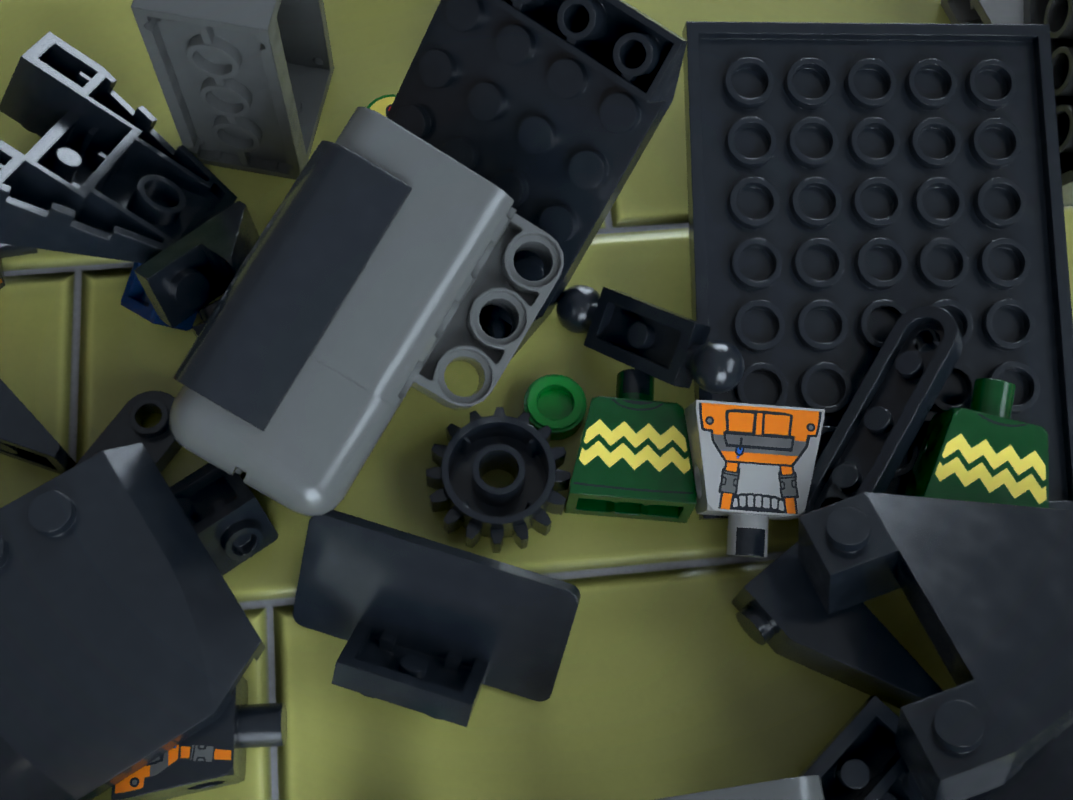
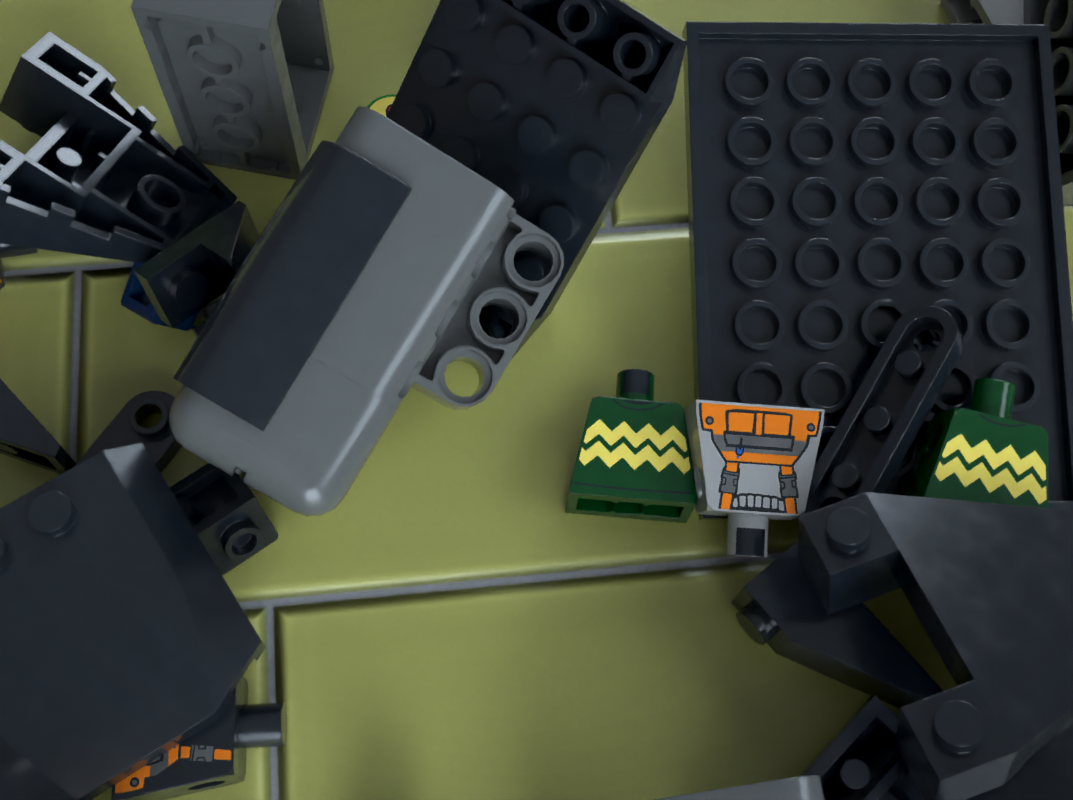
(430, 617): black bracket -> none
(490, 511): black gear -> none
(555, 403): green tile -> none
(650, 338): black plate -> none

